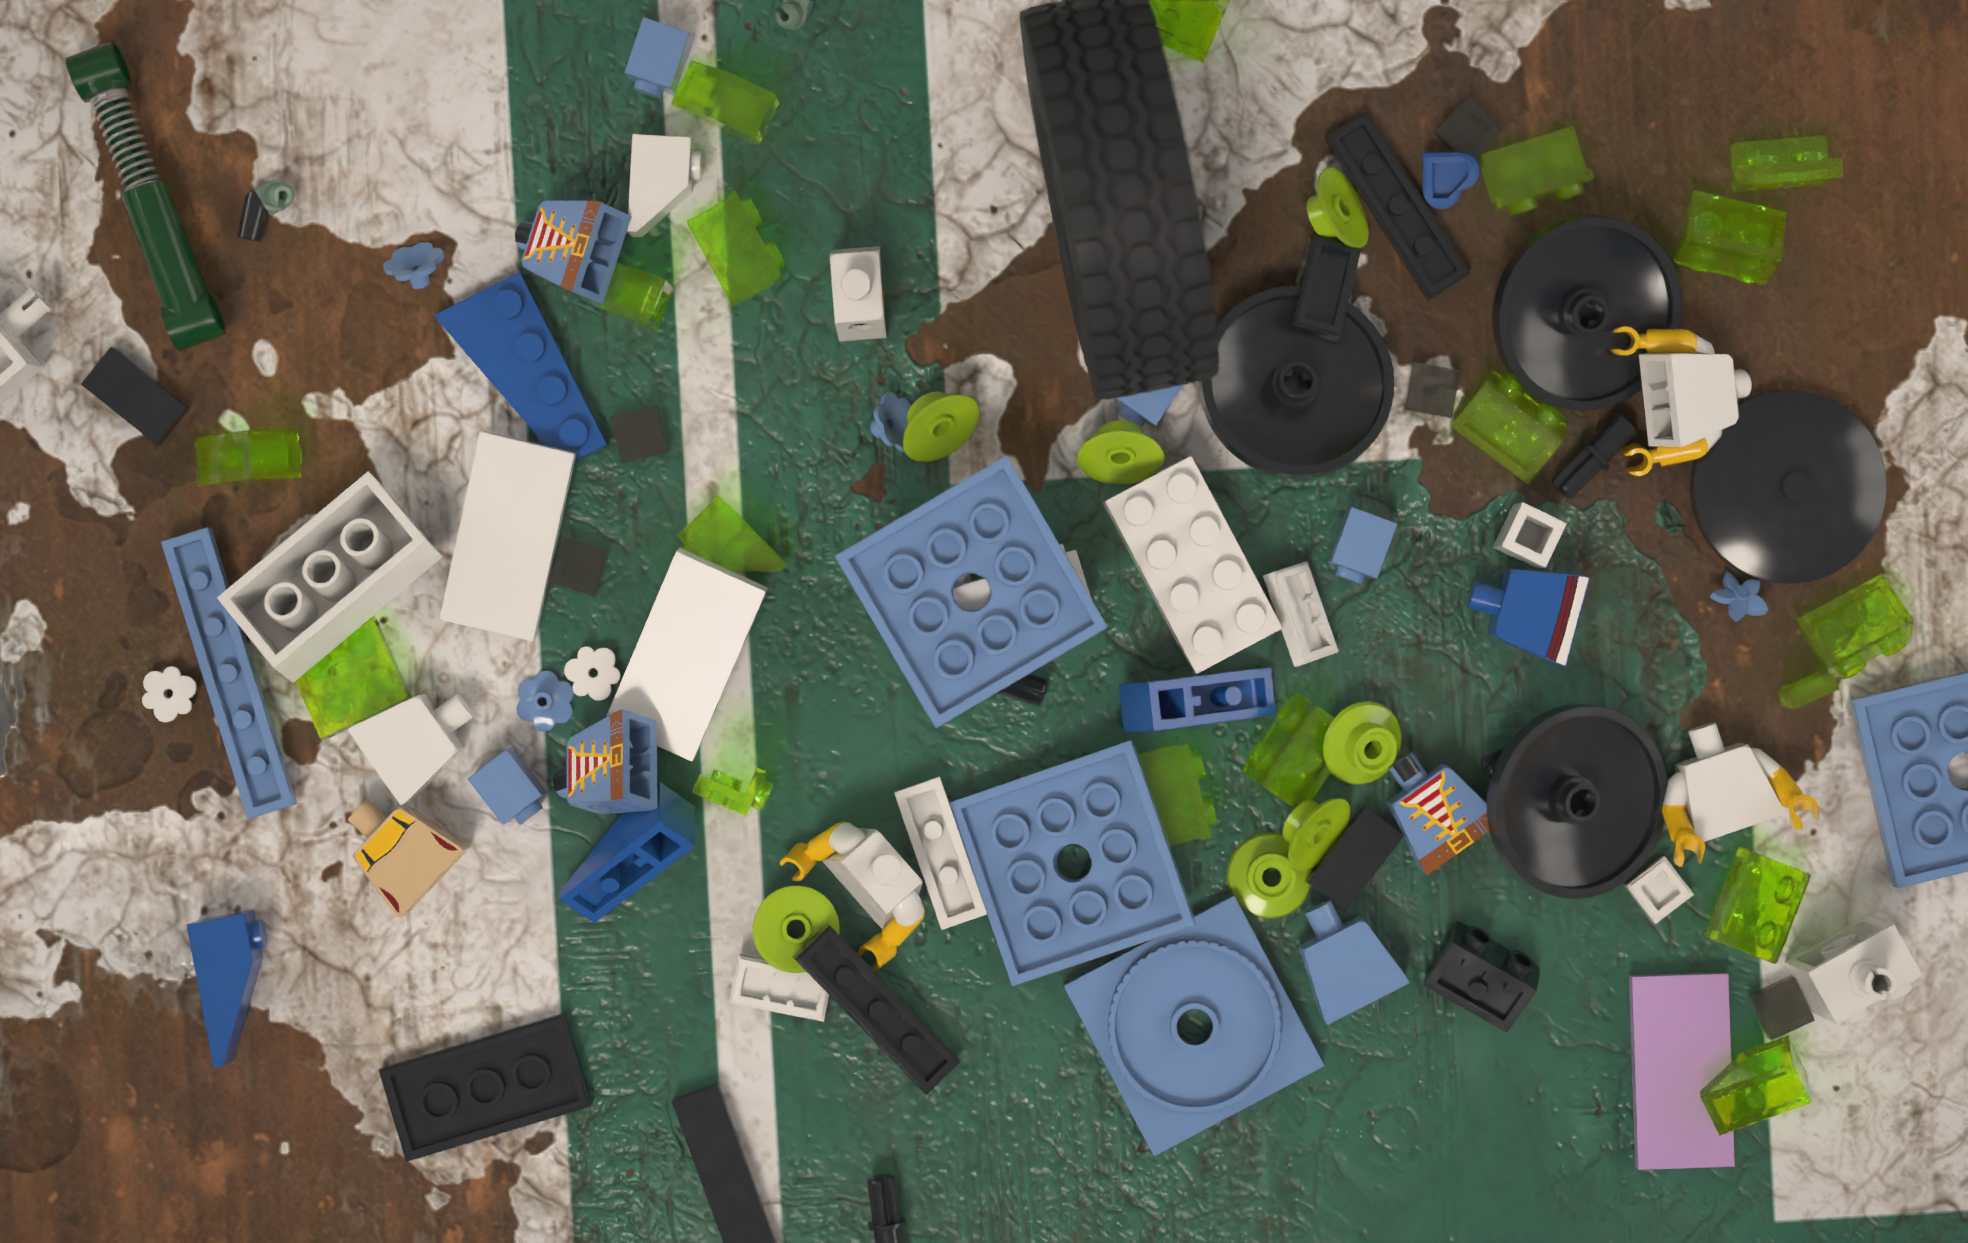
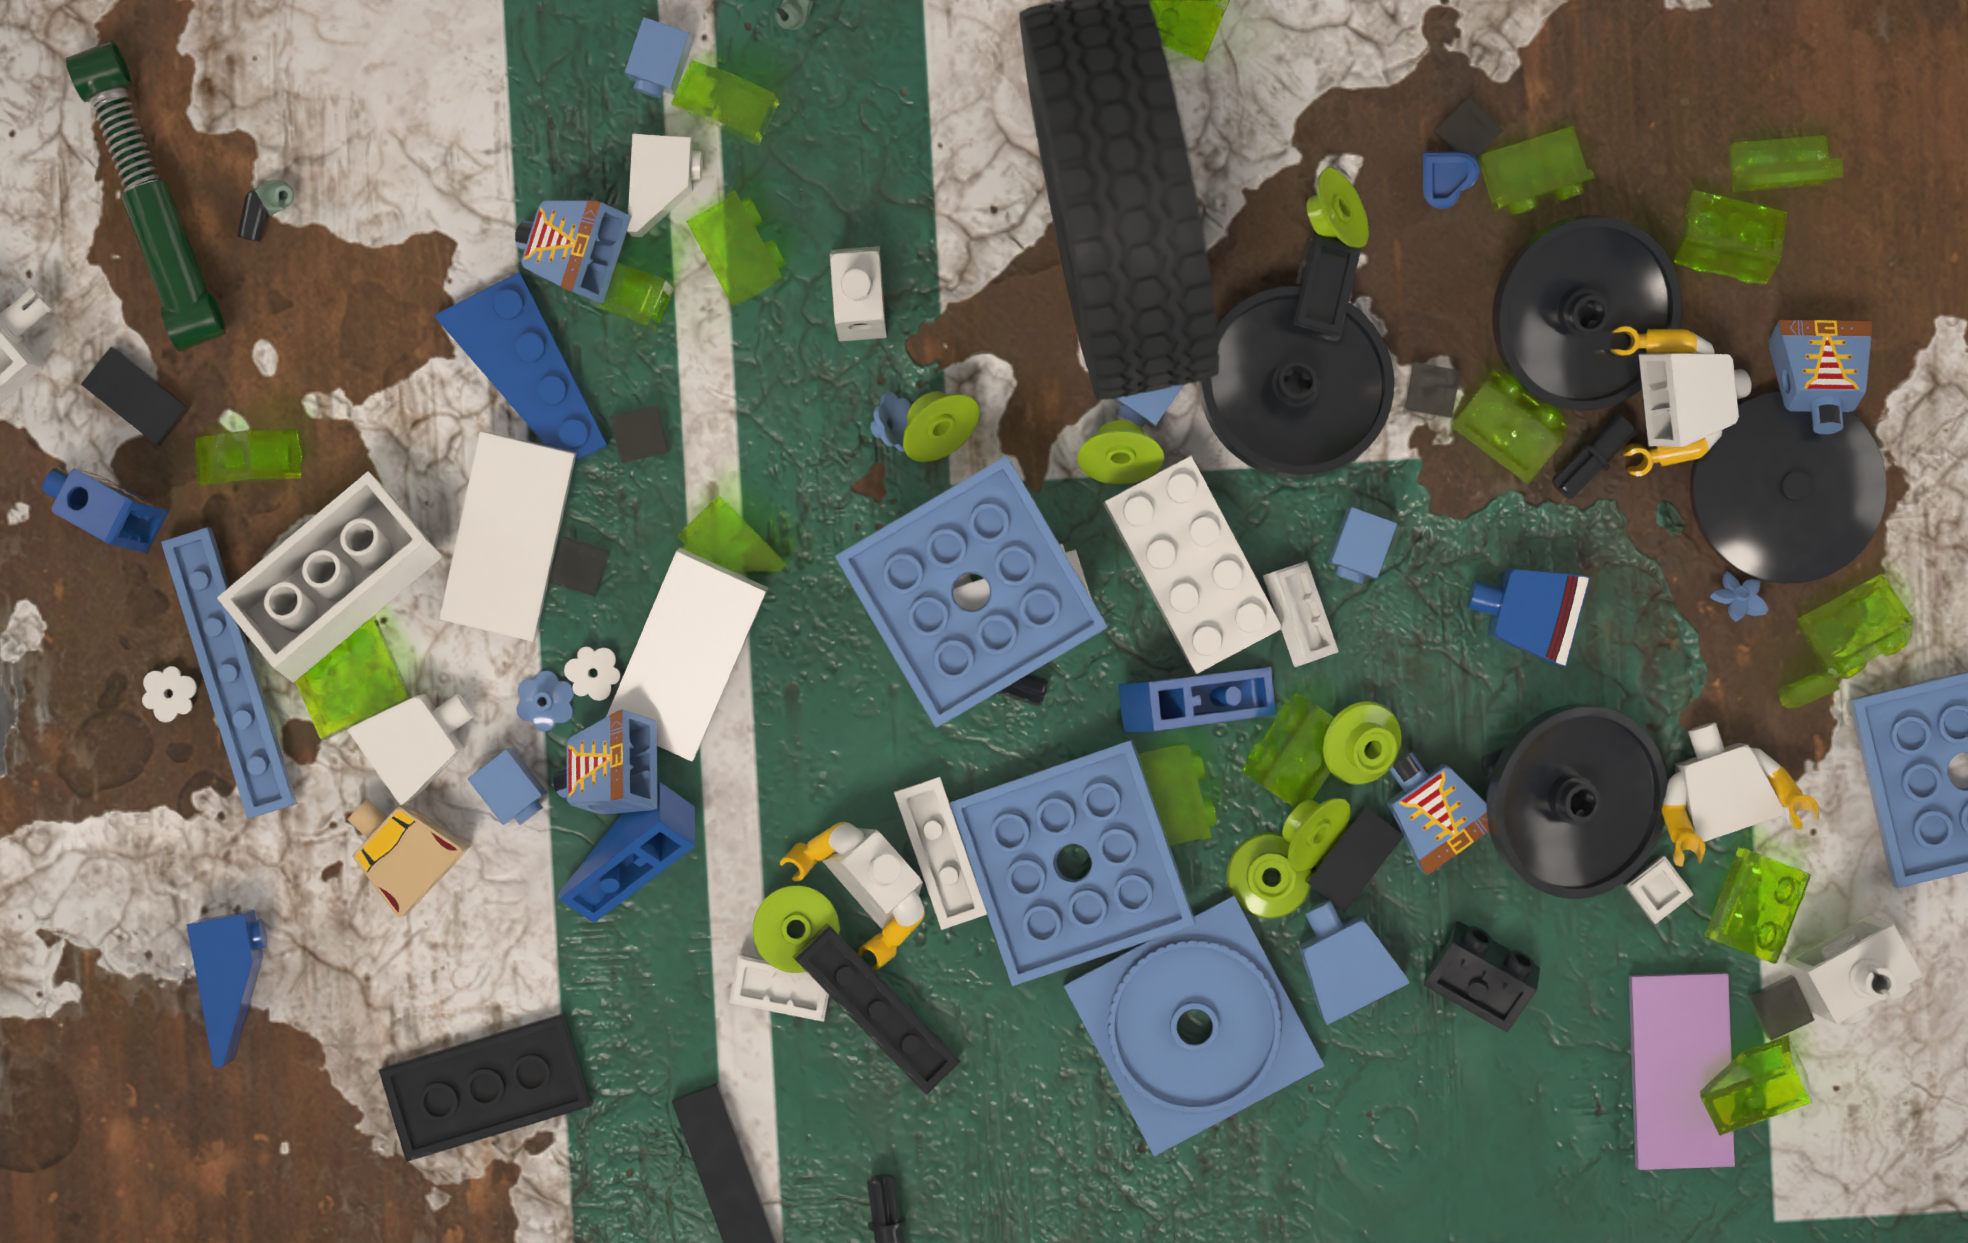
(104, 508): none -> blue torso
(414, 263): medium blue plant -> none
(726, 790): clear neon green bracket -> none
(1397, 206): black tile -> none
(1529, 535): white brick -> none
(1822, 367): none -> medium blue torso

